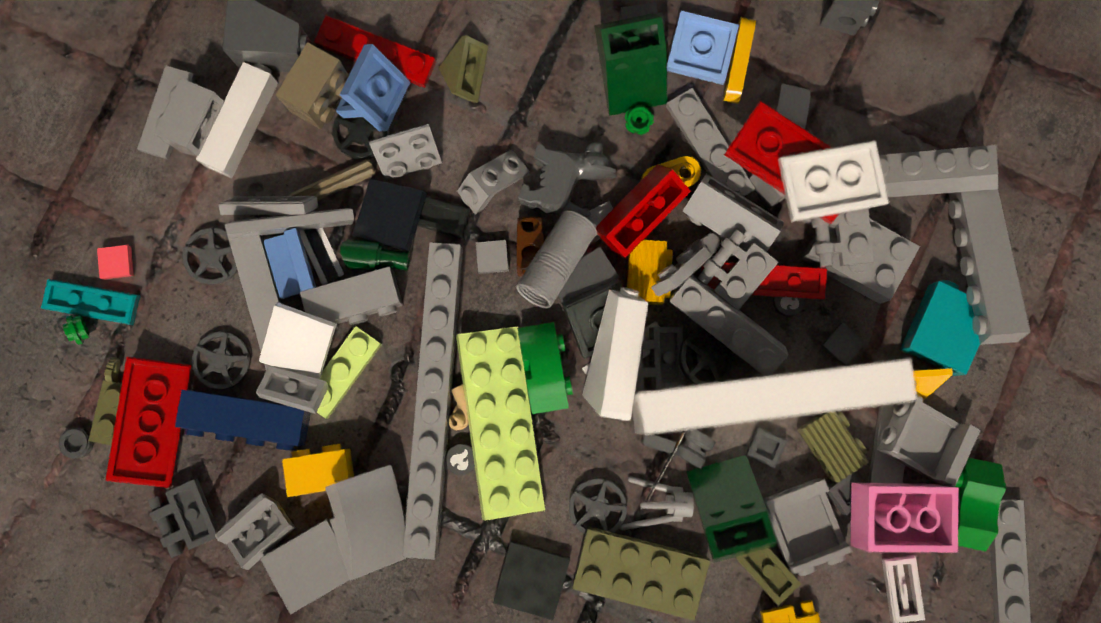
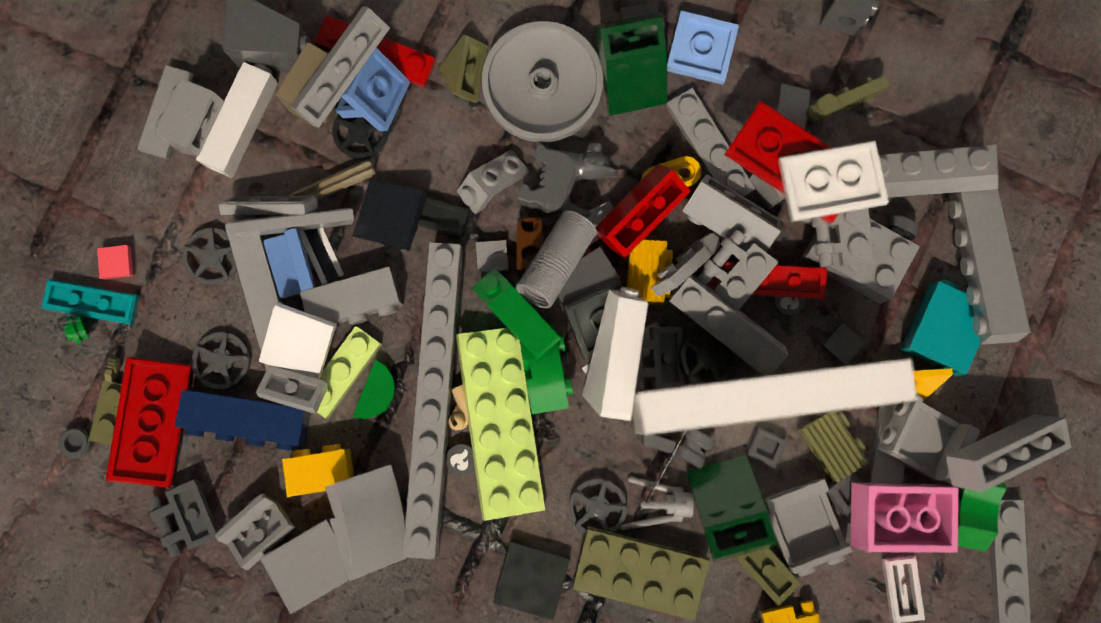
(340, 67): none -> light grey plate
(372, 256): dark green arm -> none
(377, 393): none -> green tile
(406, 152): light grey hinge -> none
(516, 313): none -> green slope
(542, 81): none -> light grey dish
(642, 112): green plate -> none
(739, 60): yellow beam -> none
(845, 99): none -> olive hinge
(903, 226): none -> dark grey tile
(1008, 452): none -> light grey brick

